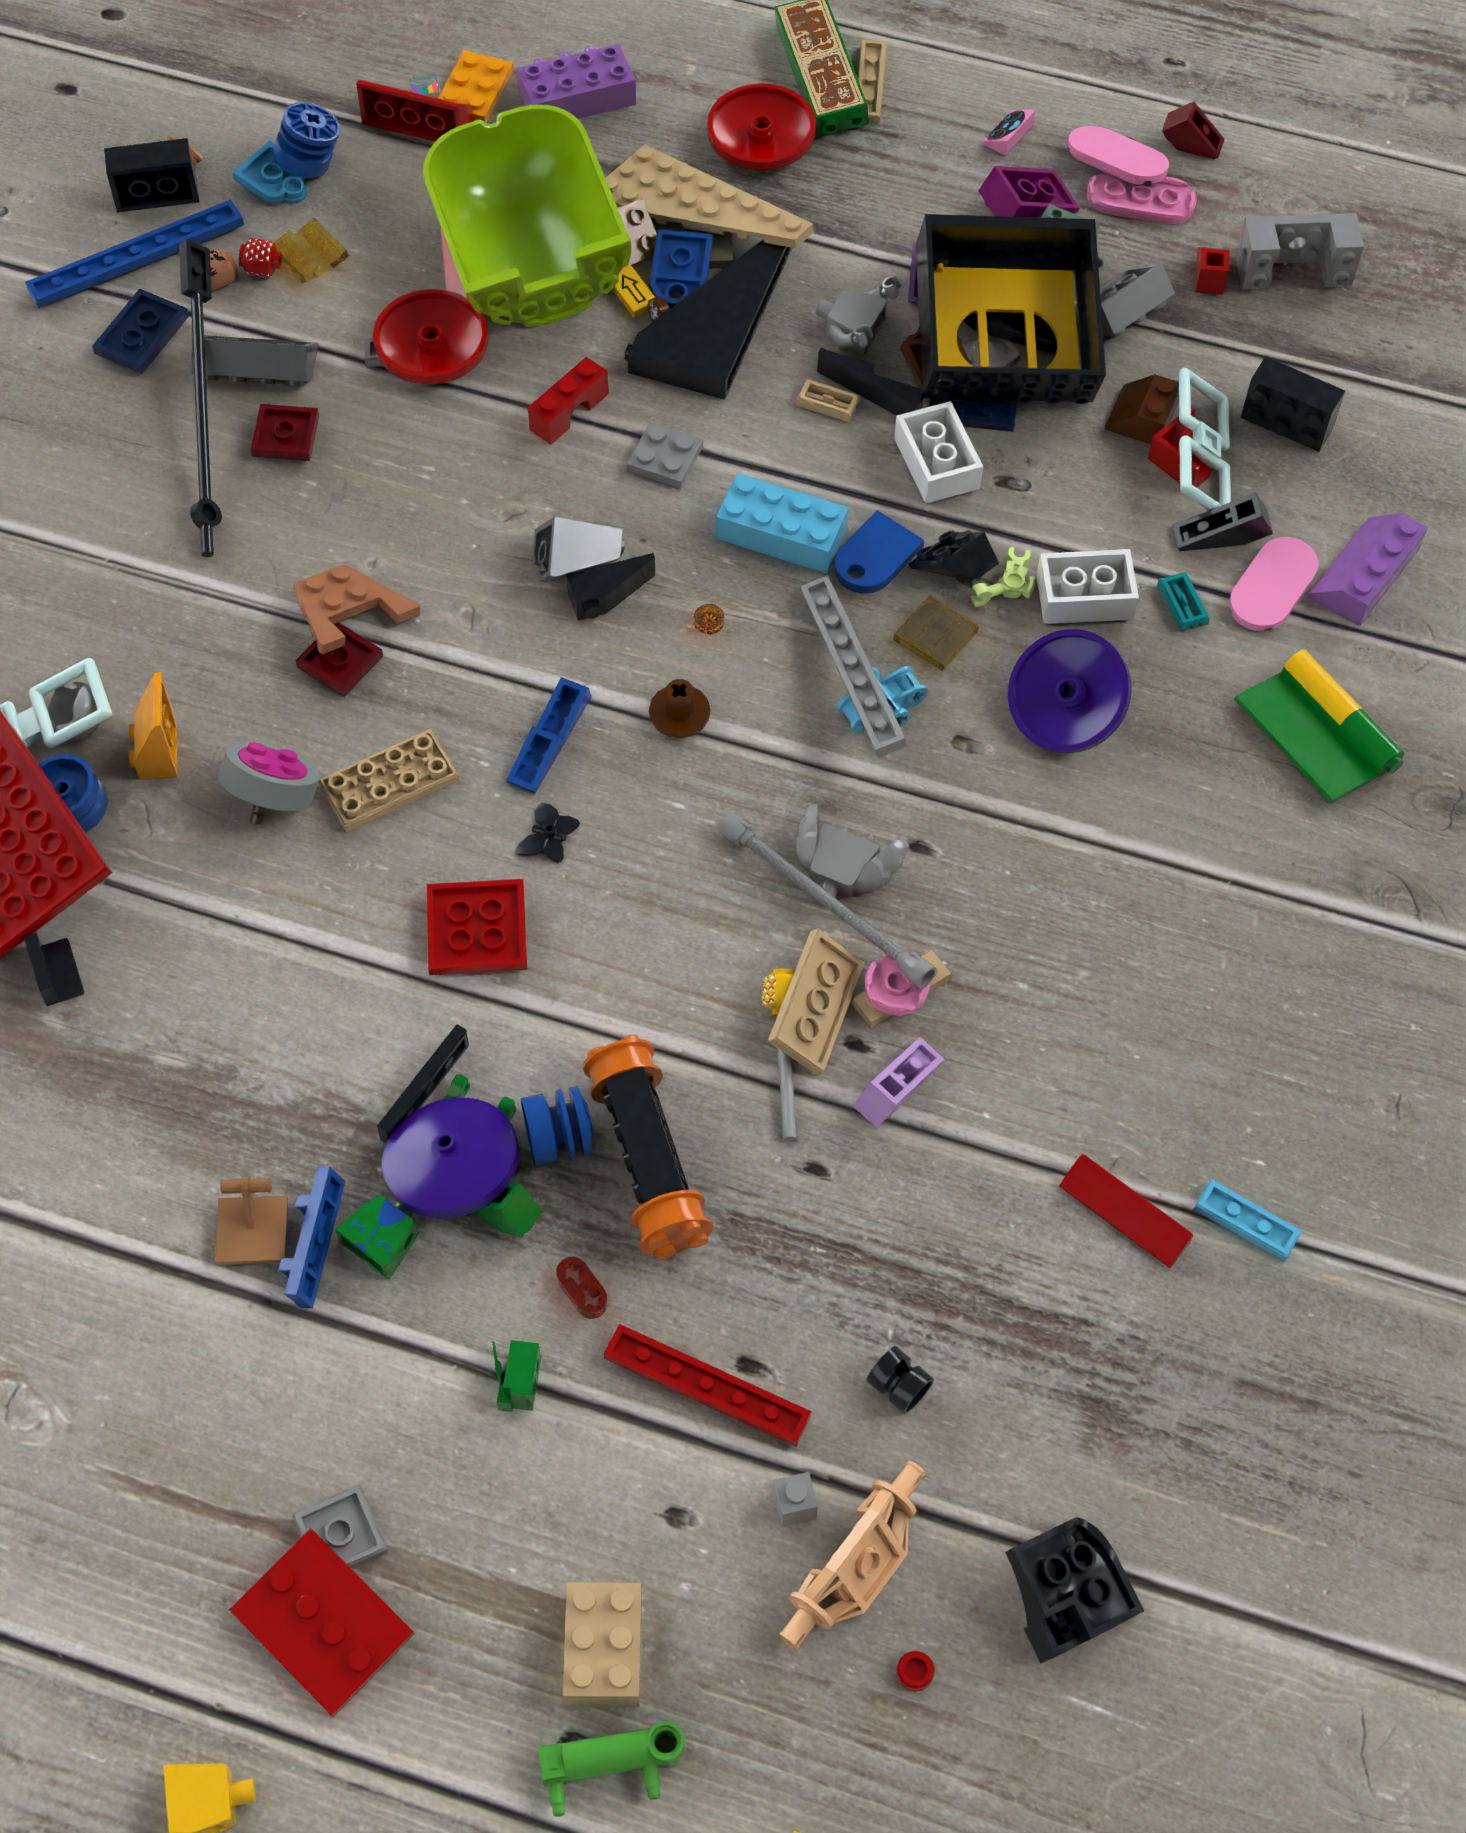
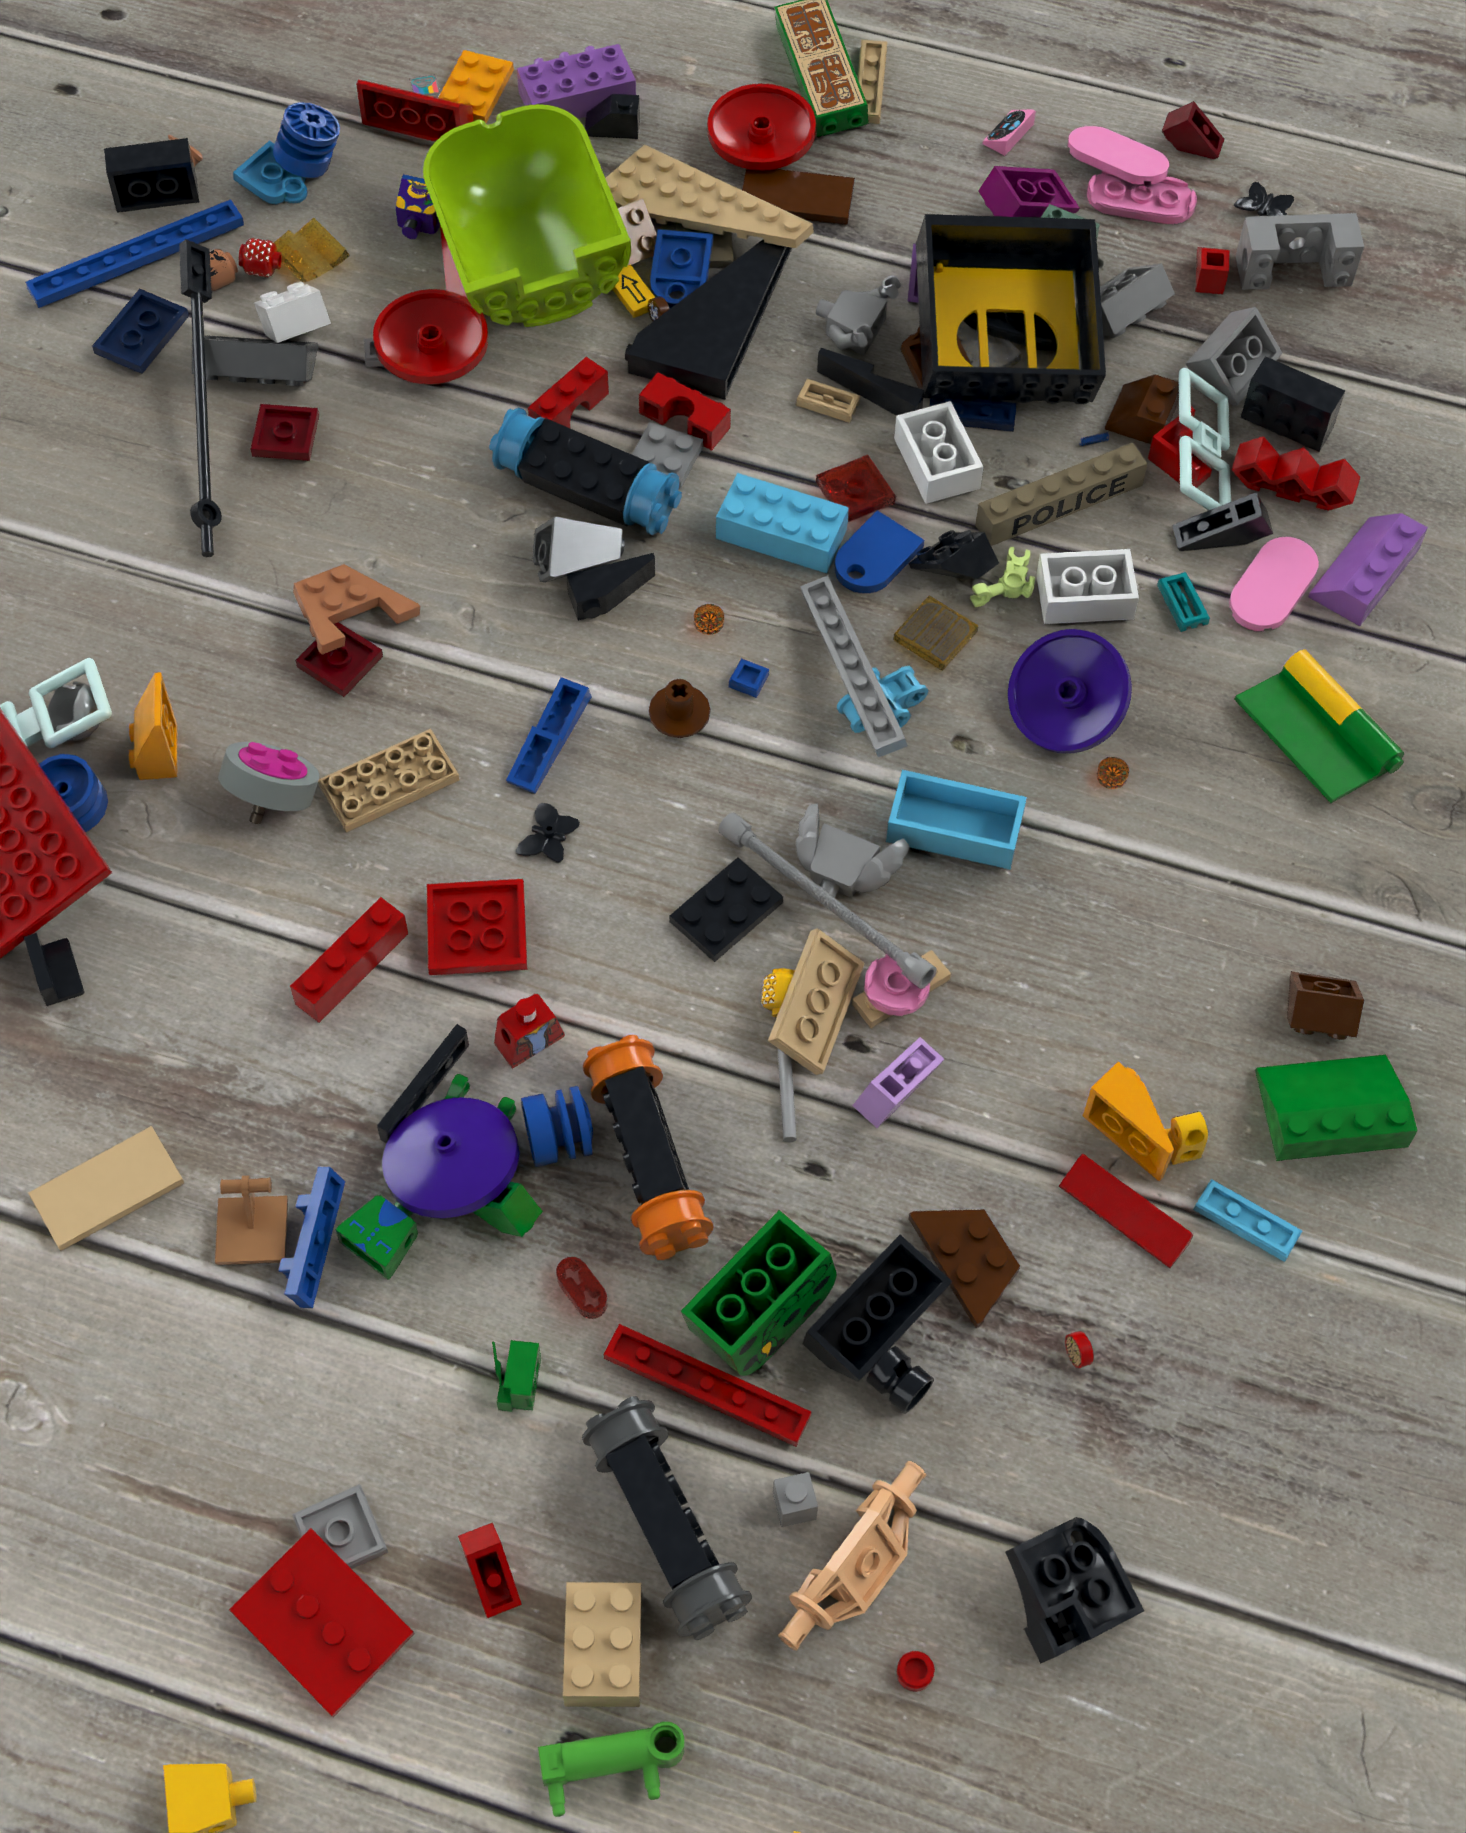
(106, 1188): none -> tan tile
(292, 312): none -> white brick
(349, 960): none -> red brick
(415, 208): none -> dark purple torso
(490, 1570): none -> red slope
(526, 1030): none -> red torso
(585, 471): none -> black brick
(615, 117): none -> black slope
(668, 398): none -> red arch
(701, 1587): none -> brick
(726, 909): none -> black plate
(748, 678): none -> blue tile
(762, 1295): none -> green brick
(803, 193): none -> reddish brown tile
(857, 487): none -> clear red plate
(876, 1310): none -> black slope
(956, 819): none -> medium azure piece
(970, 1254): none -> reddish brown wing
(1061, 494): none -> dark tan brick
(1079, 1349): none -> red tile
(1097, 438): none -> blue leg
(1112, 772): none -> clear orange tile
(1127, 1116): none -> light orange slope
(1187, 1134): none -> yellow leg
(1234, 353): none -> light grey slope
(1264, 203): none -> black piece
(1295, 475): none -> red brick
(1324, 1005): none -> reddish brown slope
(1335, 1107): none -> green slope

